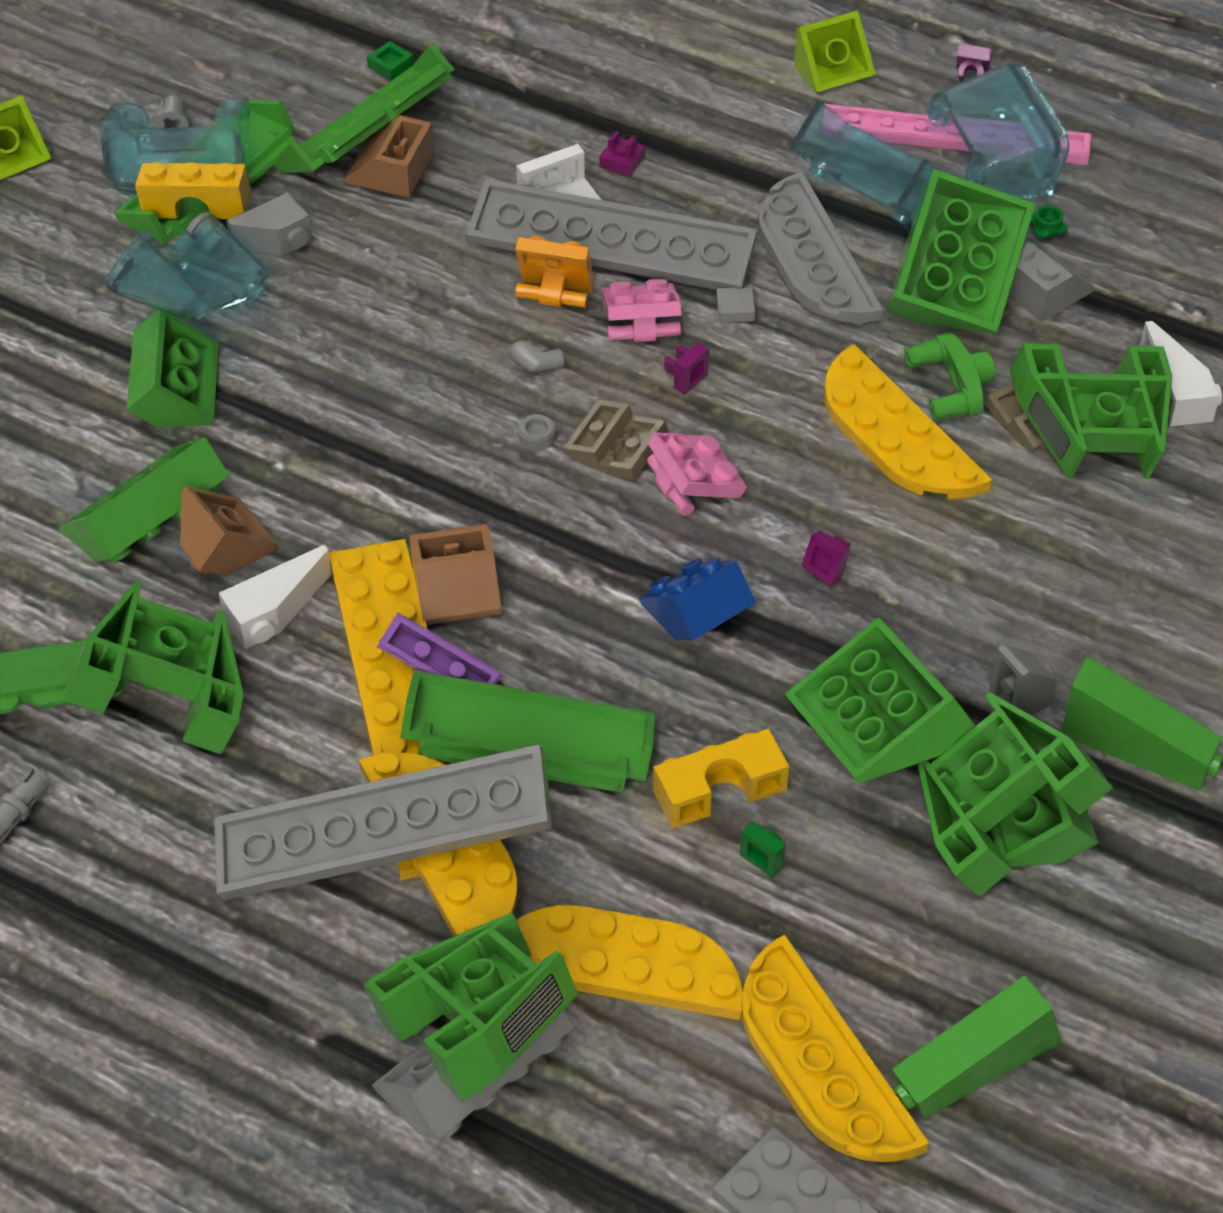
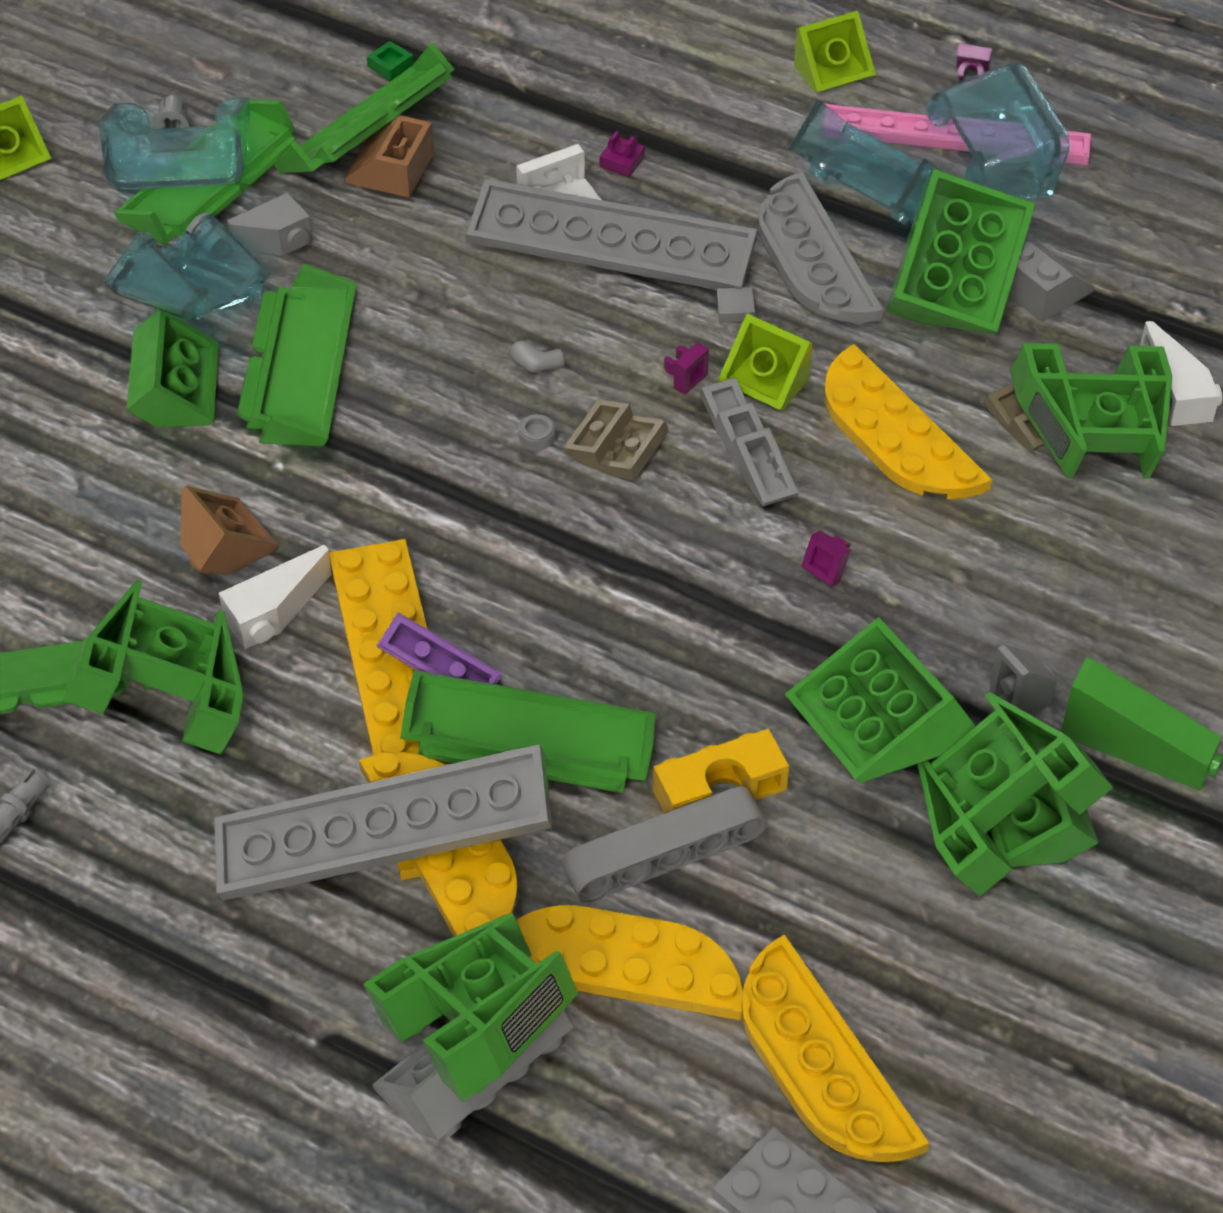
(144, 501): bright green slope -> none
(219, 186): yellow arch -> none
(302, 350): none -> bright green slope
(455, 574): medium nougat slope -> none
(555, 269): light orange plate -> none
(642, 305): bright pink plate -> none
(663, 843): none -> light grey beam
(692, 468): bright pink plate -> none
(698, 597): blue slope -> none
(748, 442): none -> light grey slope
(762, 848): green plate -> none
(768, 362): none -> lime slope
(965, 370): bright green connector -> none
(978, 1049): bright green slope -> none
(1048, 222): green plate -> none

